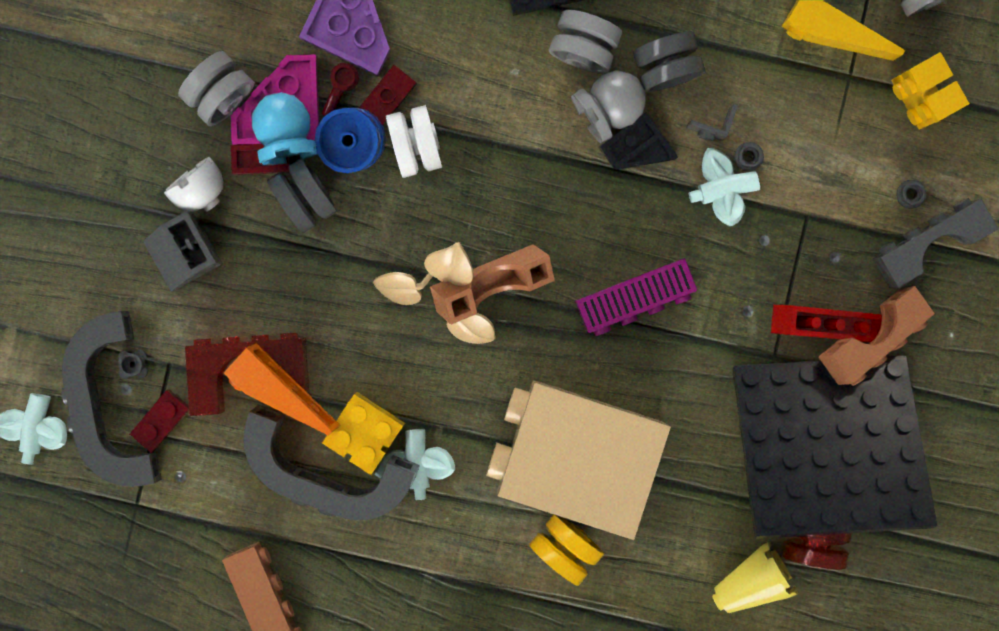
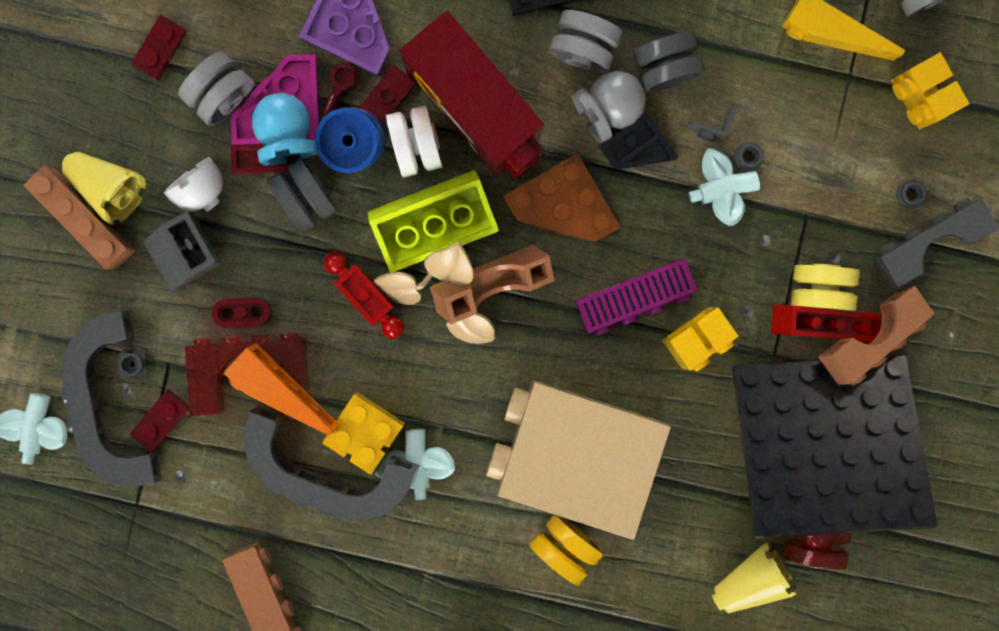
(78, 219): none -> nougat arch
(104, 185): none -> light yellow cone
(159, 47): none -> dark red plate
(242, 312): none -> dark red plate
(363, 295): none -> red plate
(432, 220): none -> neon yellow slope
(474, 97): none -> dark red brick
(563, 202): none -> dark orange plate
(700, 338): none -> yellow piece
(825, 287): none -> light yellow wheel

